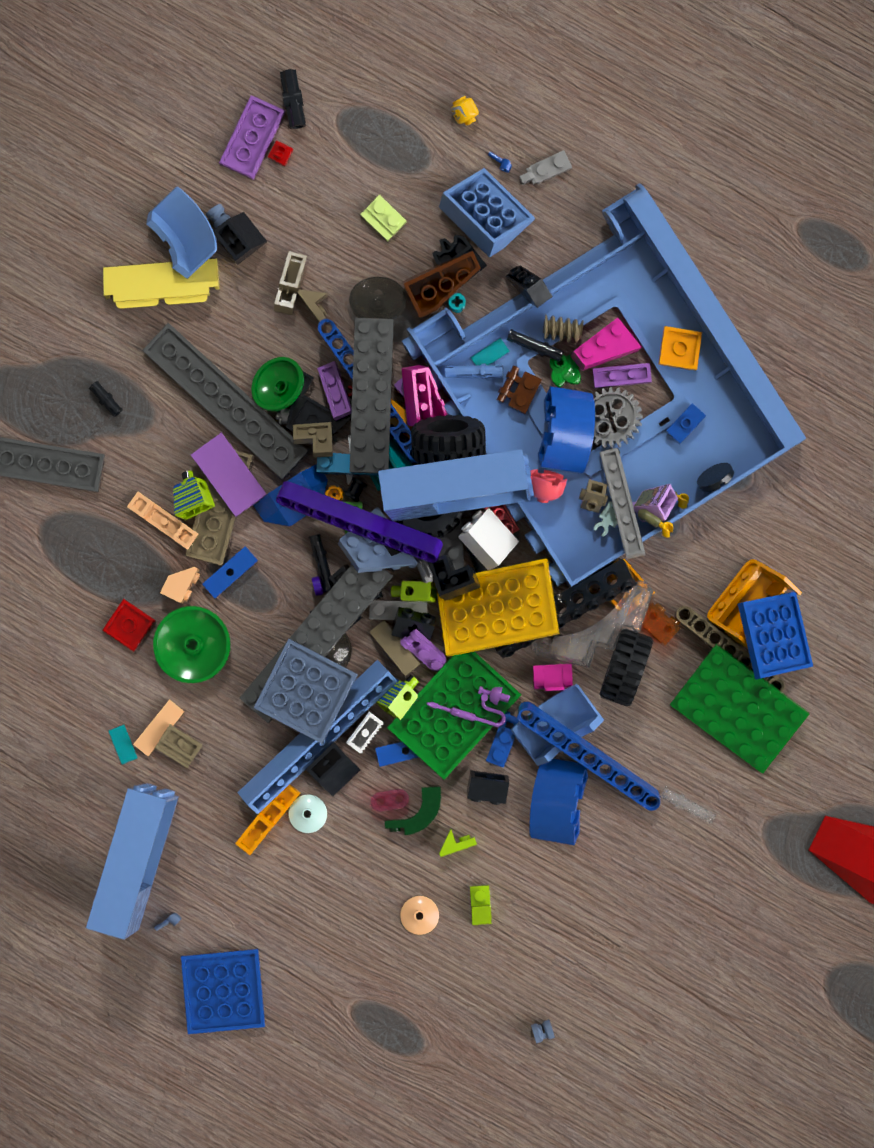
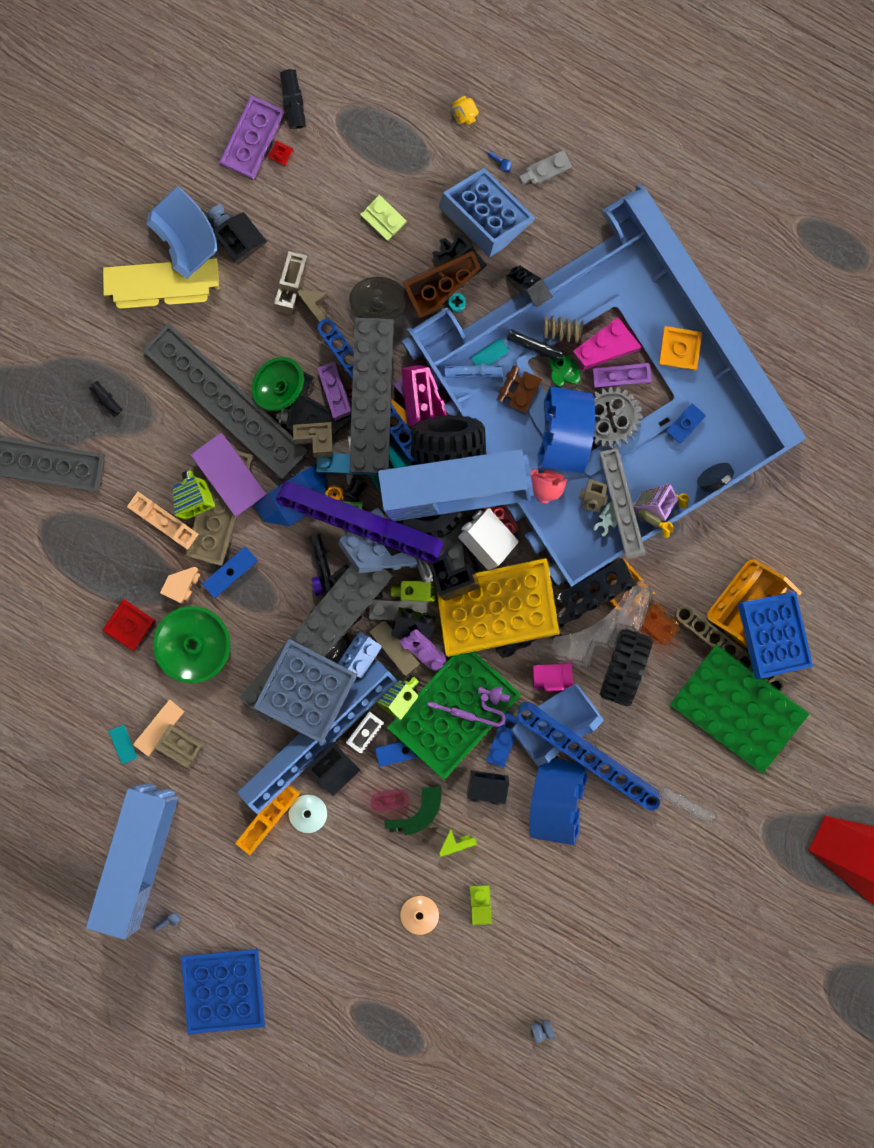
(360, 654): none -> medium blue brick

